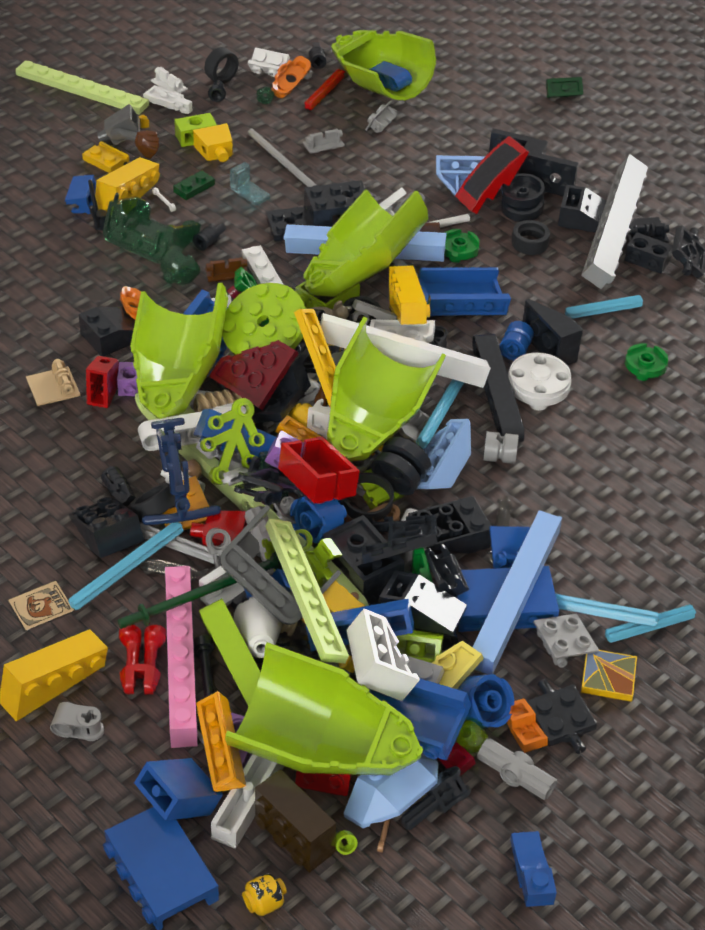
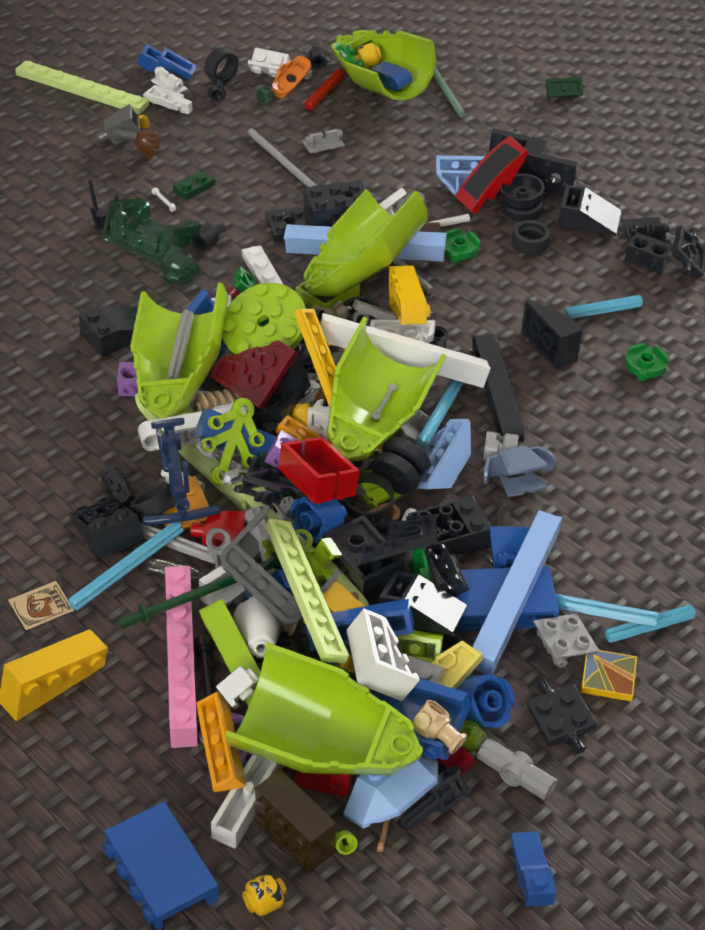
(53, 384): tan hinge -> none
(74, 719): light grey piece -> none
(80, 194): blue hinge -> none
(101, 373): red torso -> none
(105, 157): yellow plate -> none
(128, 297): orange piece -> none
(129, 181): yellow wedge -> none
(131, 638): red piece -> none
(170, 61): none -> blue slope
(177, 788): blue brick -> none
(180, 345): none -> light grey axle
(185, 126): lime brick -> none
(194, 468): medium nougat hinge -> none
(214, 142): yellow torso -> none
(219, 271): reddish brown hinge -> none
(238, 686): none -> white brick
(242, 185): clear light blue bracket -> none
(348, 53): none -> green wing
(369, 55): none -> yellow head
(376, 414): none -> light grey hinge
(384, 116): light grey hinge -> none
(434, 723): none -> tan connector
(457, 107): none -> sand green bar
(463, 291): blue panel -> none
(516, 340): blue wheel -> none
(518, 461): none -> sand blue piece
(524, 727): orange slope -> none
(539, 380): white piece -> none
(615, 222): brick -> none

